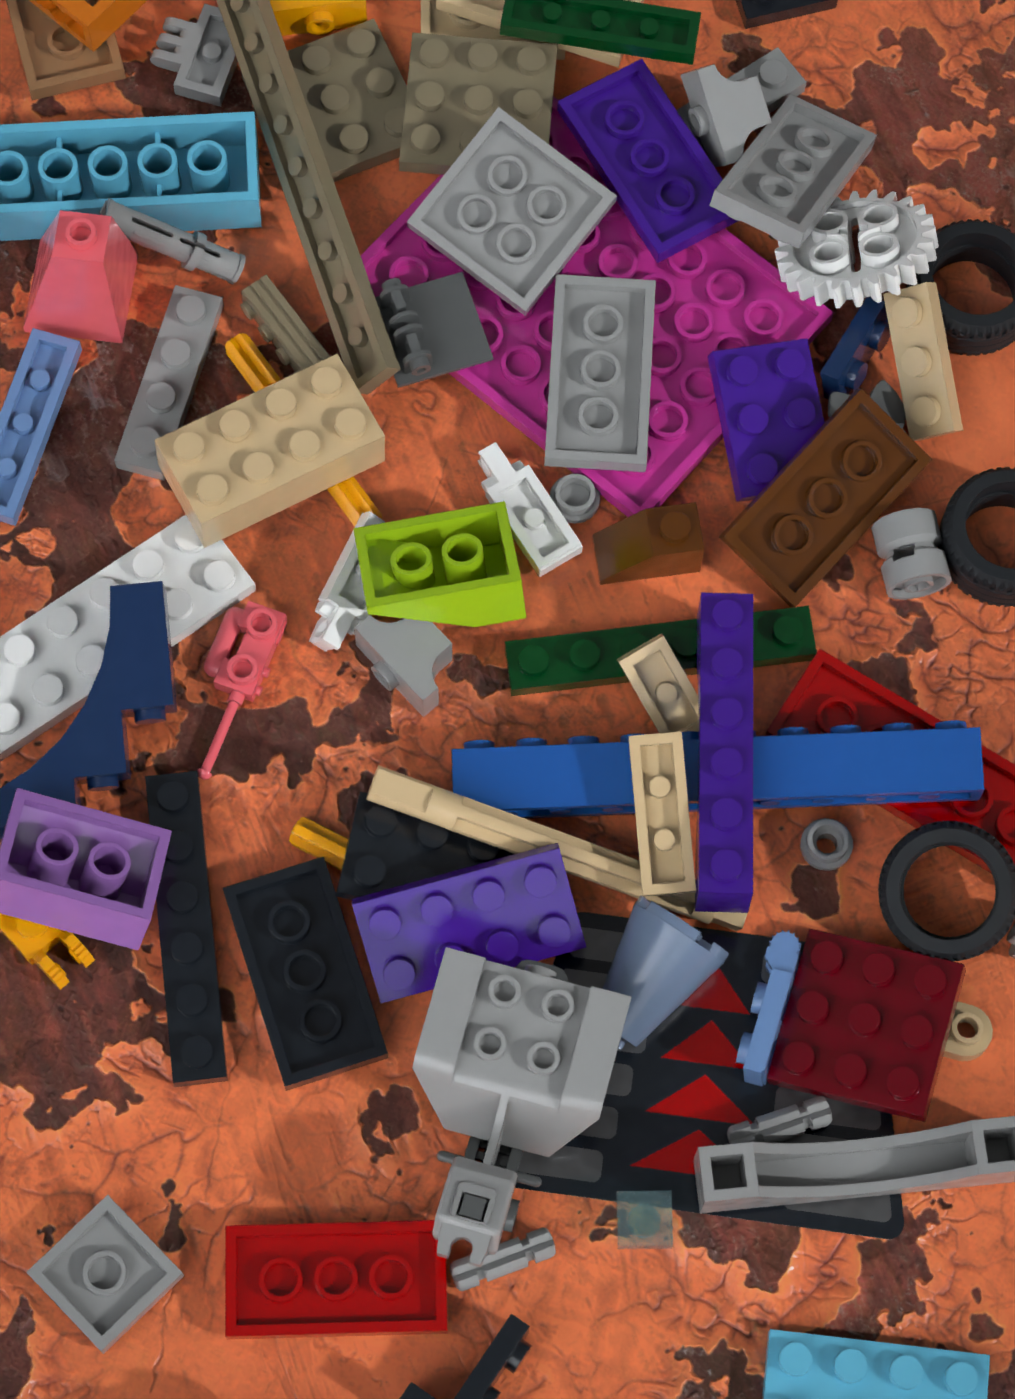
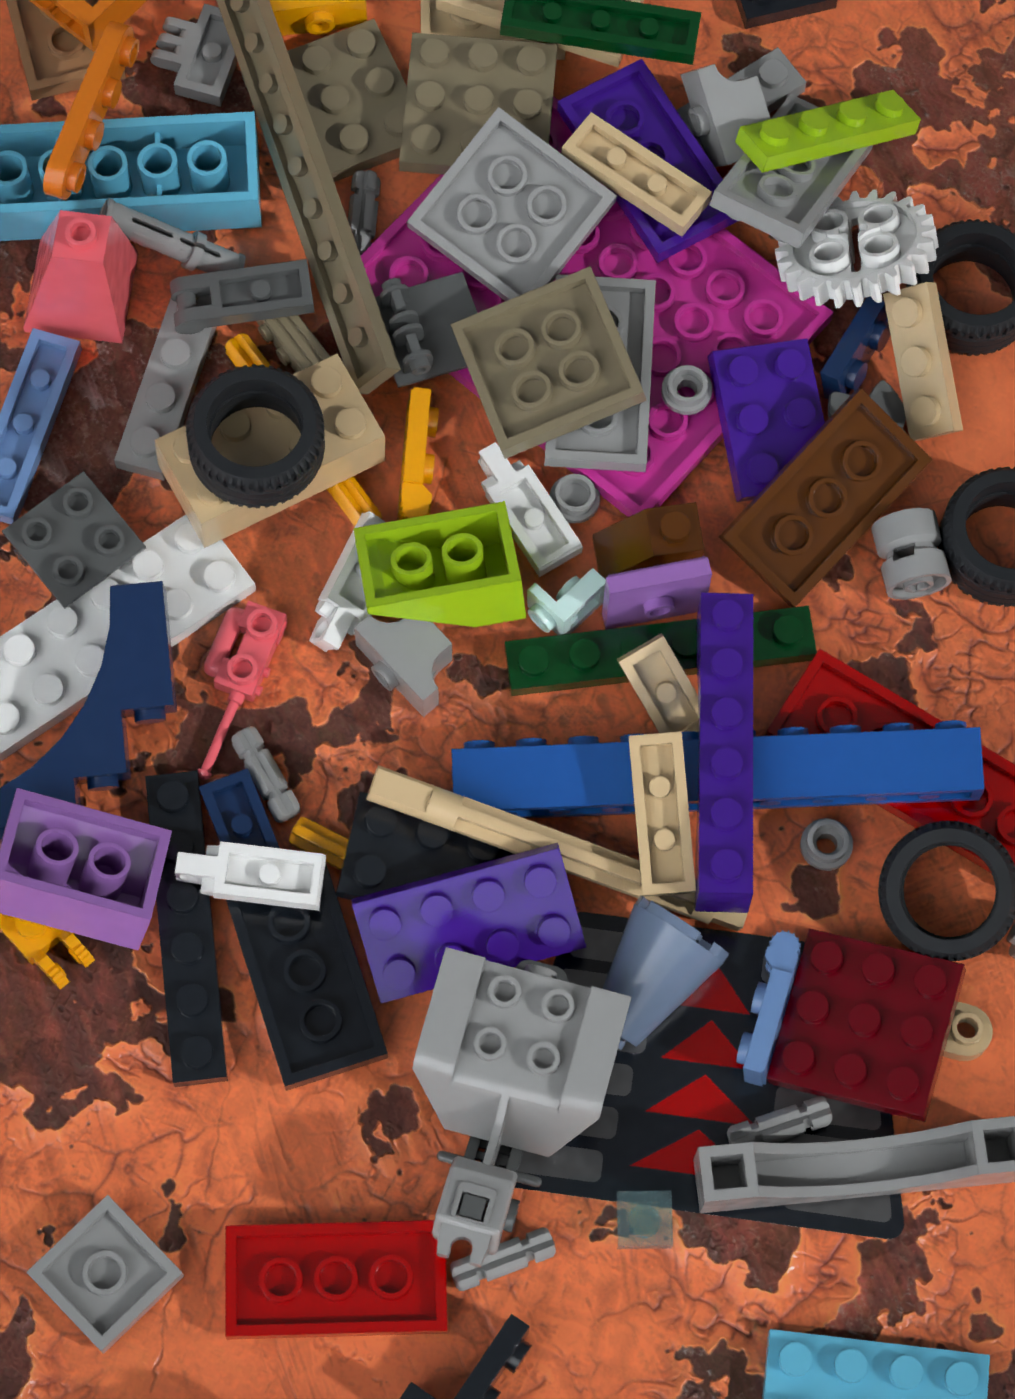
(73, 539): none -> dark grey hinge
(84, 123): none -> orange plate
(238, 810): none -> dark blue plate
(242, 295): none -> dark grey plate
(252, 388): none -> black tyre
(256, 874): none -> white hinge
(266, 774): none -> light grey axle
(364, 208): none -> light grey axle
(417, 465): none -> light orange hinge
(548, 362): none -> dark tan plate
(575, 603): none -> light aqua bracket
(636, 174): none -> tan plate
(655, 592): none -> medium lavender plate
(689, 377): none -> light grey plate
(827, 130): none -> lime plate

